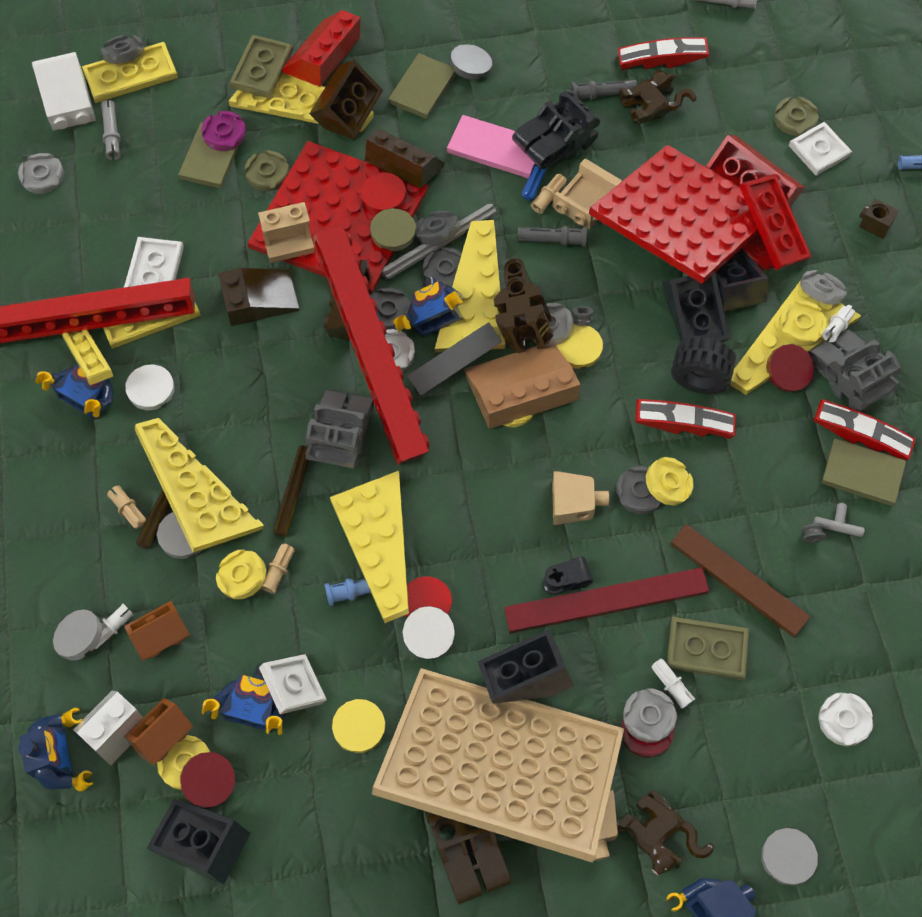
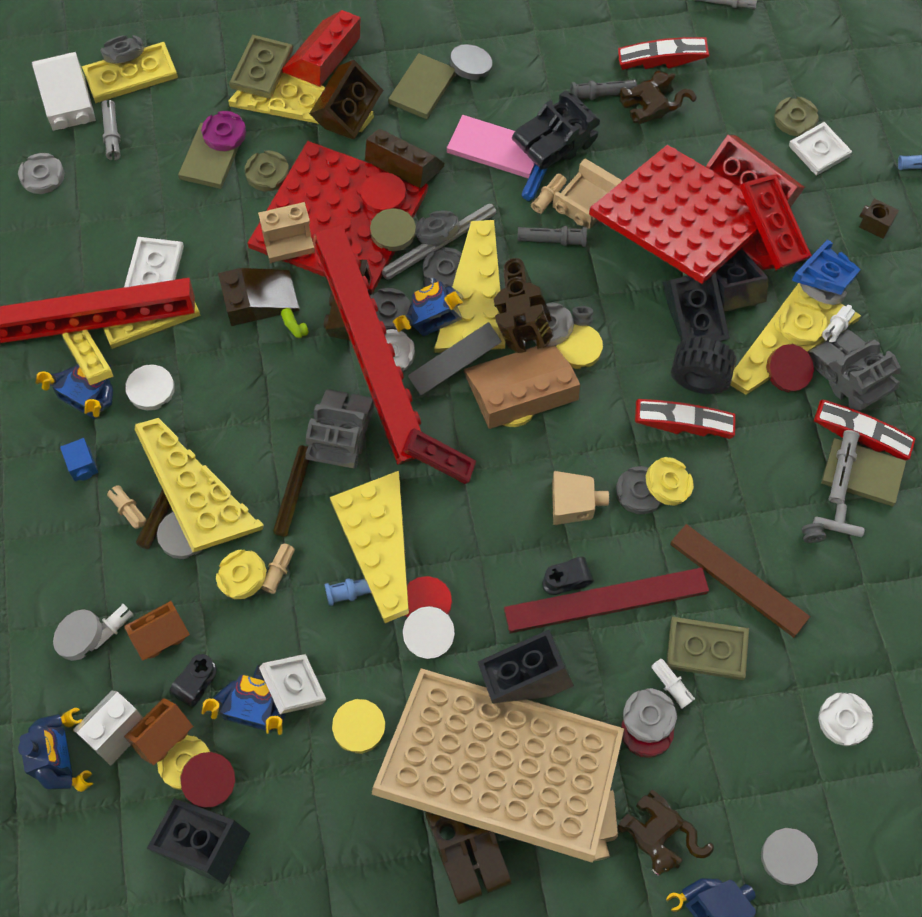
(79, 460): none -> blue brick
(191, 682): none -> black piece
(290, 322): none -> lime arm
(439, 456): none -> dark red tile
(827, 270): none -> blue wing
(849, 441): none -> light grey pin

